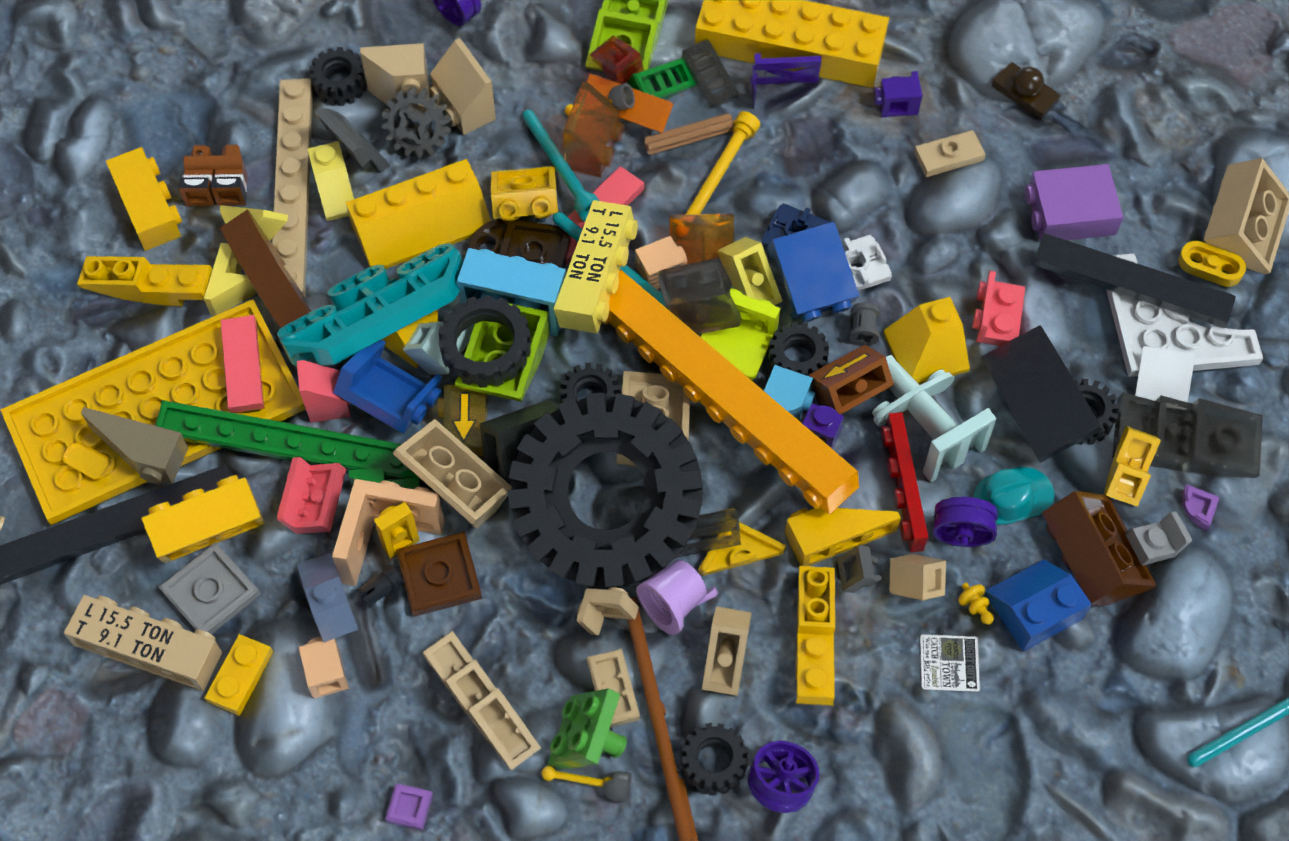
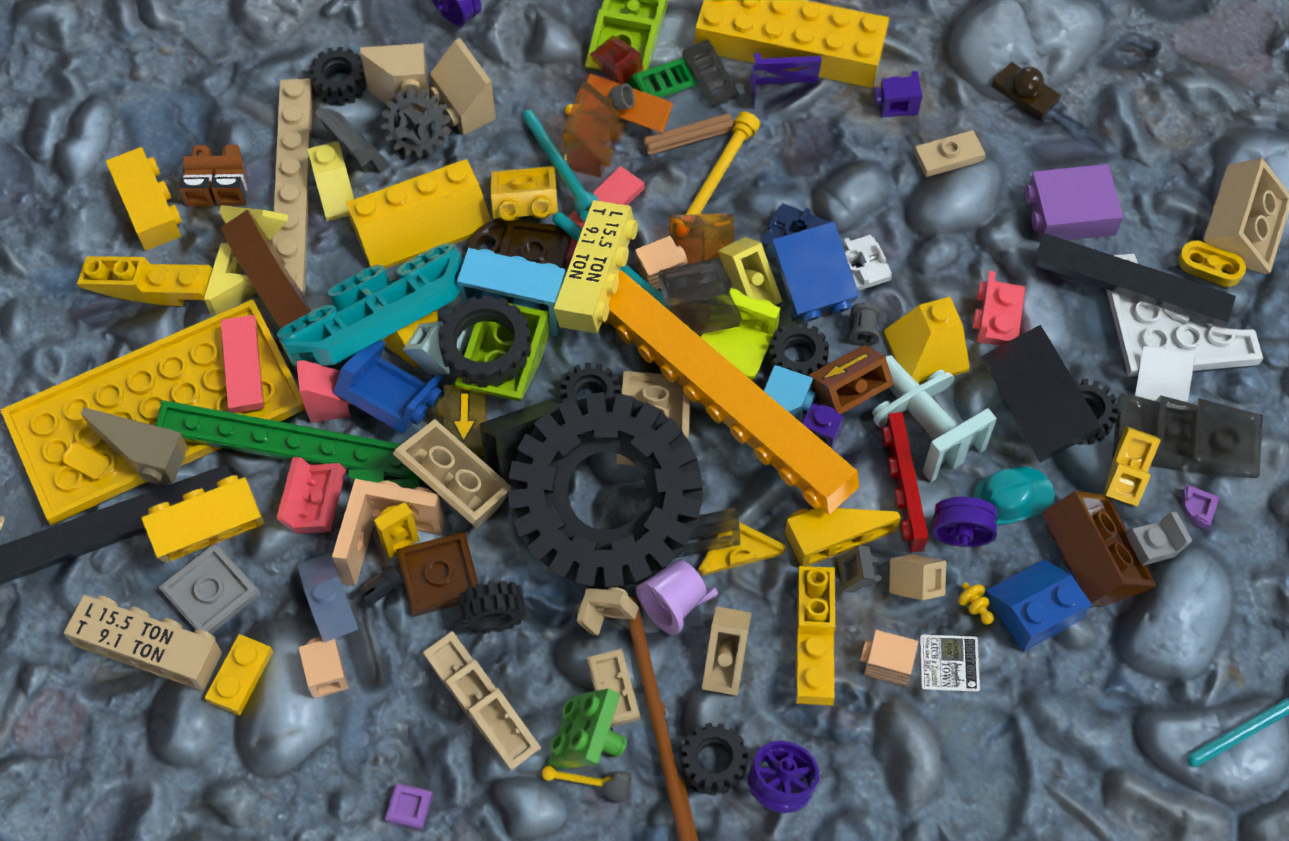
(491, 607): none -> black tyre
(889, 657): none -> light nougat brick

